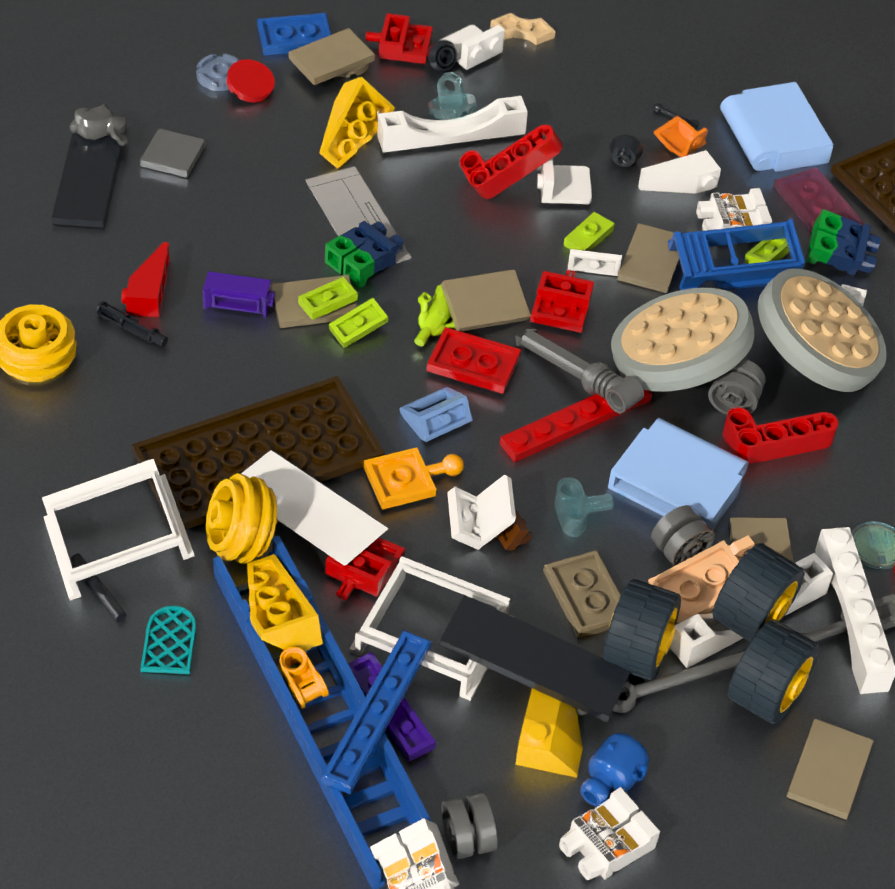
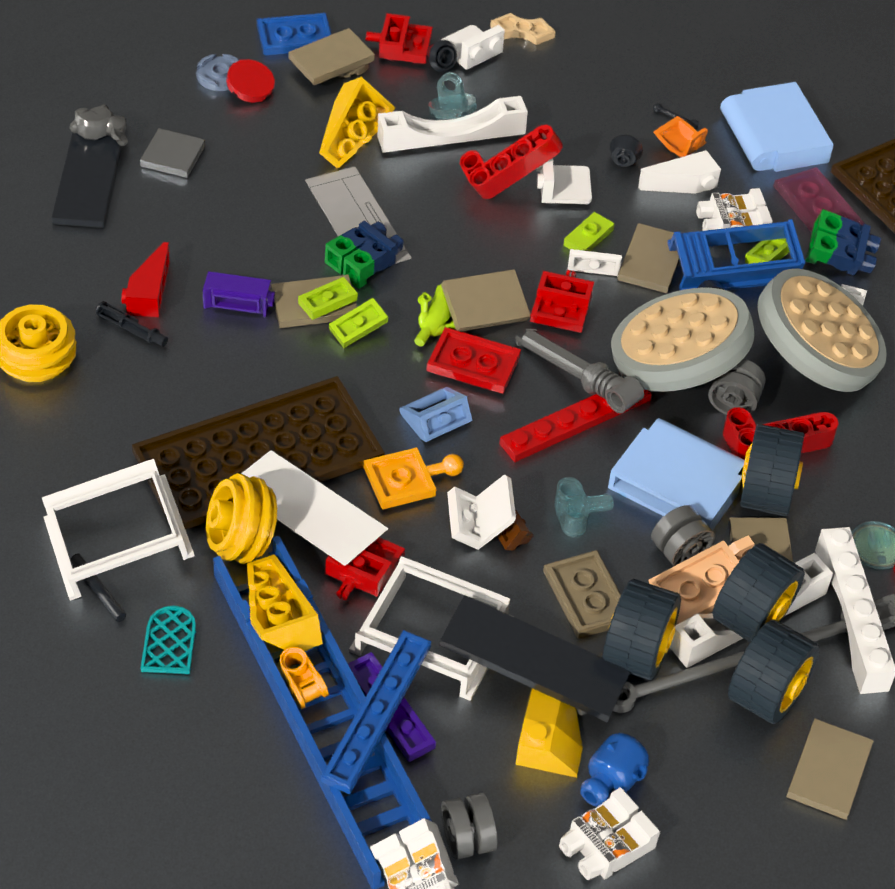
(772, 469): none -> black wheel

